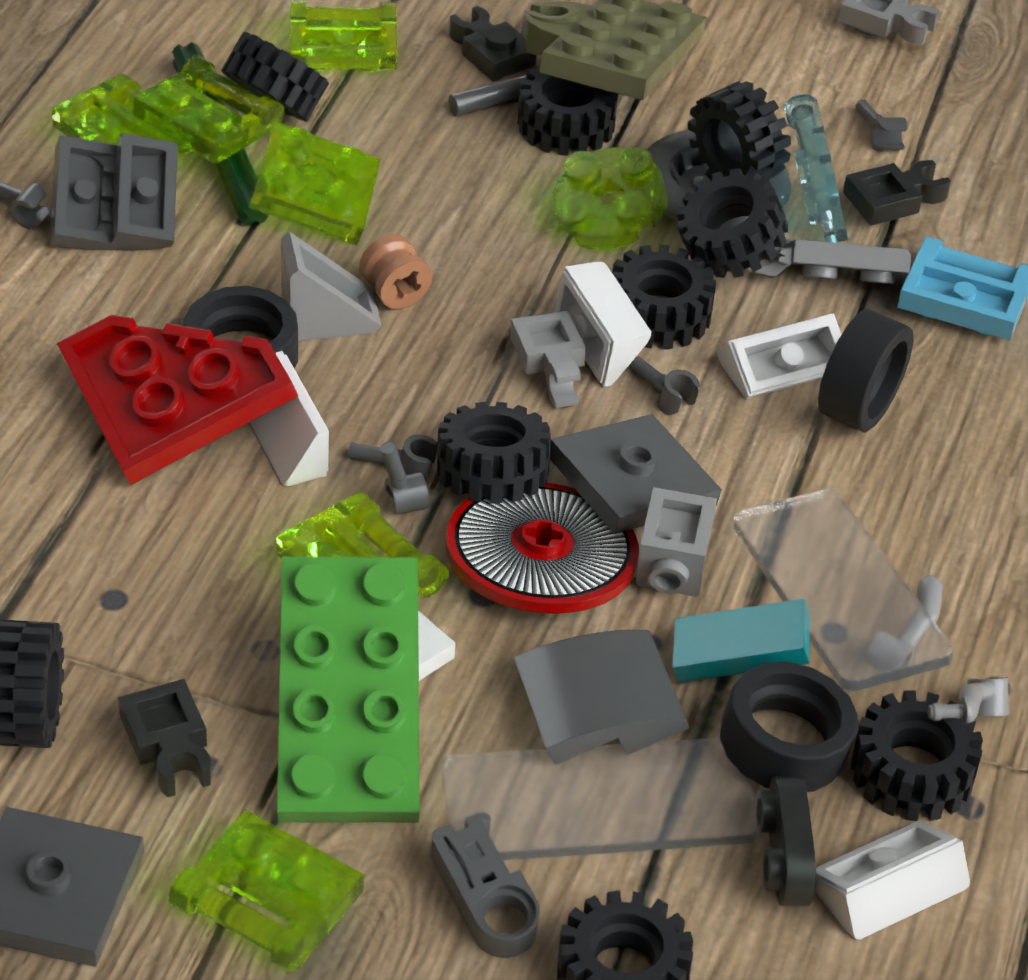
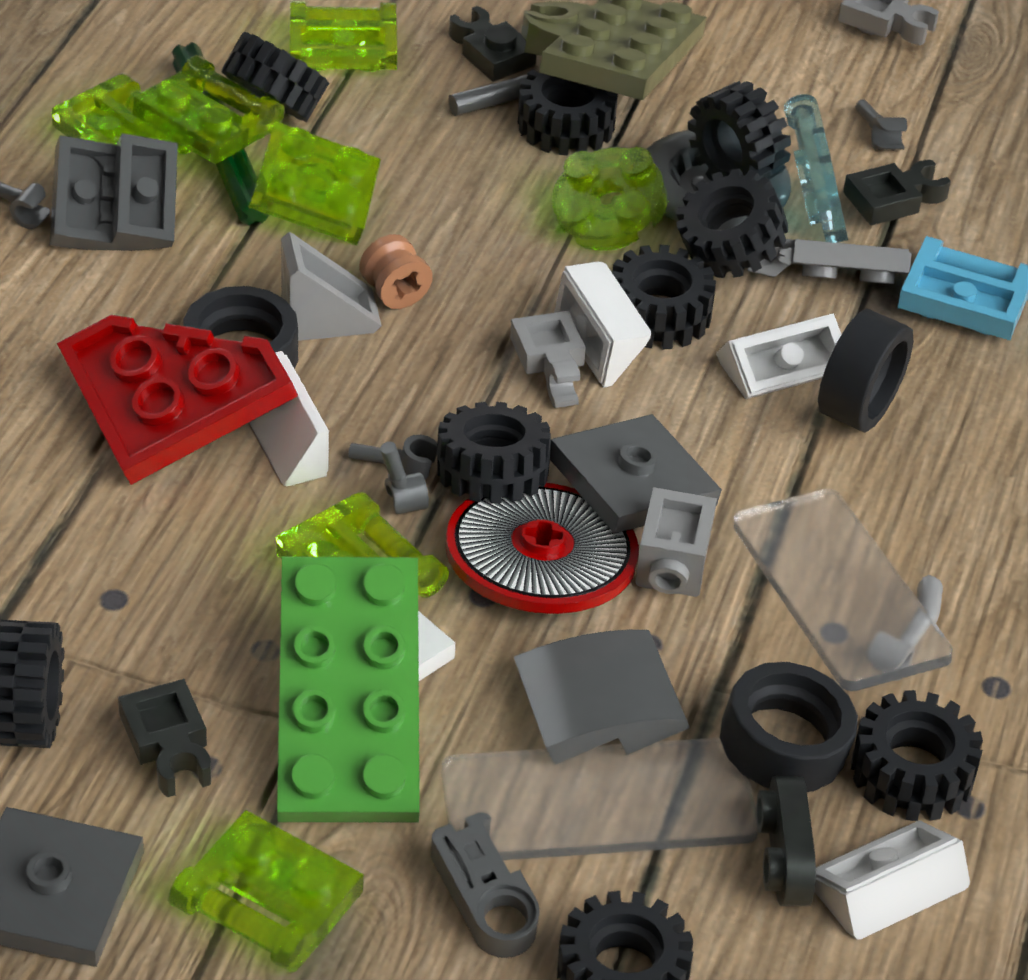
(672, 387): dark grey hand -> none
(741, 639): teal tile -> none
(976, 699): light grey piece -> none

